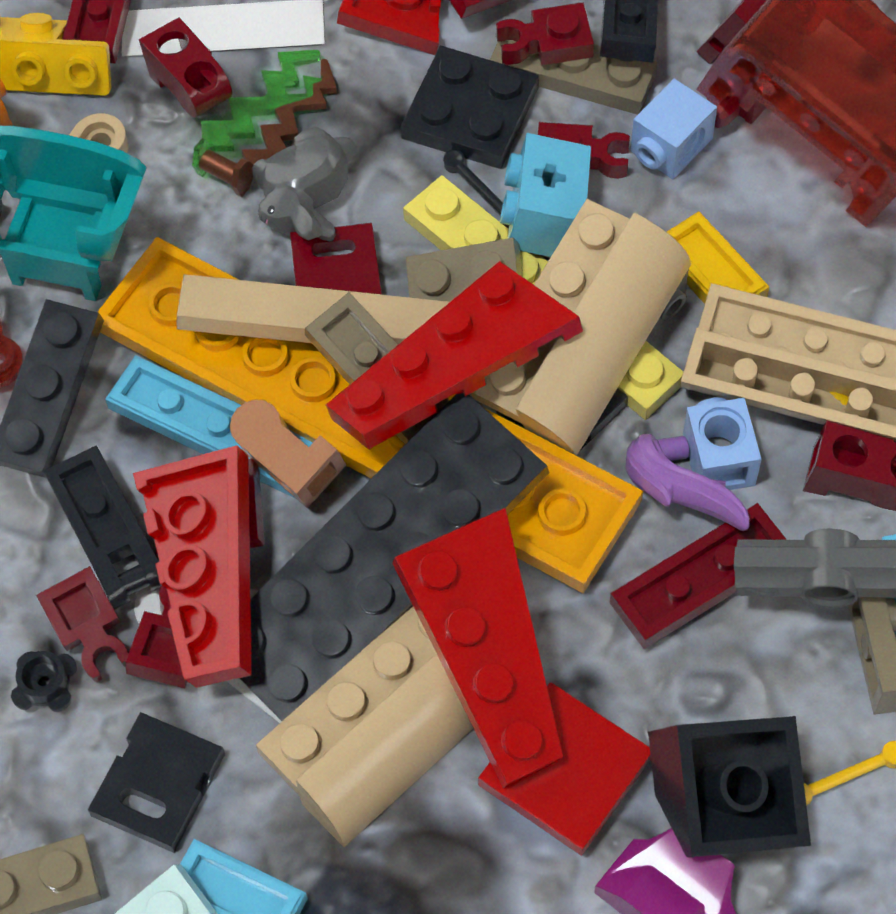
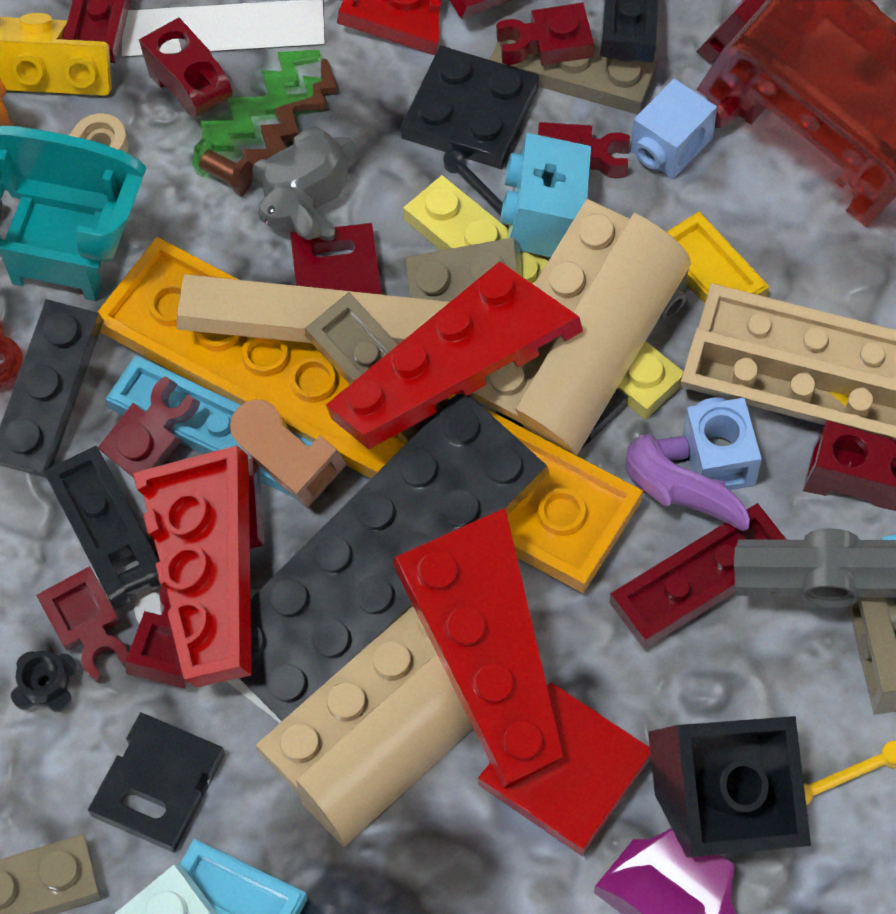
(145, 437): none -> dark red plate

